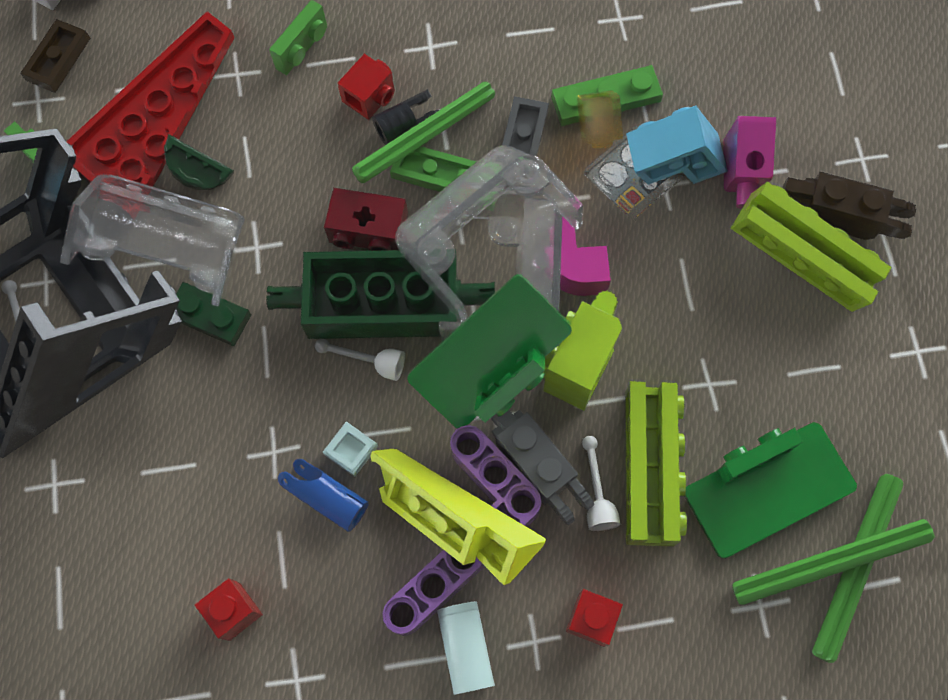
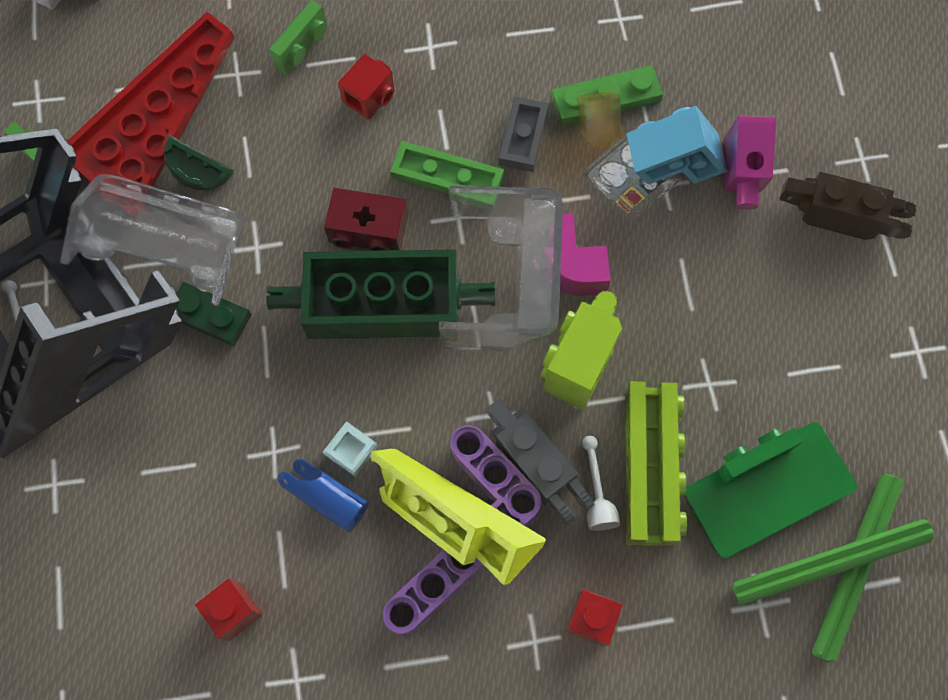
(55, 55): dark brown plate -> none
(388, 362): hinge -> none
(400, 118): black hinge -> none
(423, 132): bright green axle -> none
(427, 233): clear windscreen -> none
(465, 647): light aqua pin -> none
(491, 355): green bracket -> none
(810, 247): lime brick -> none

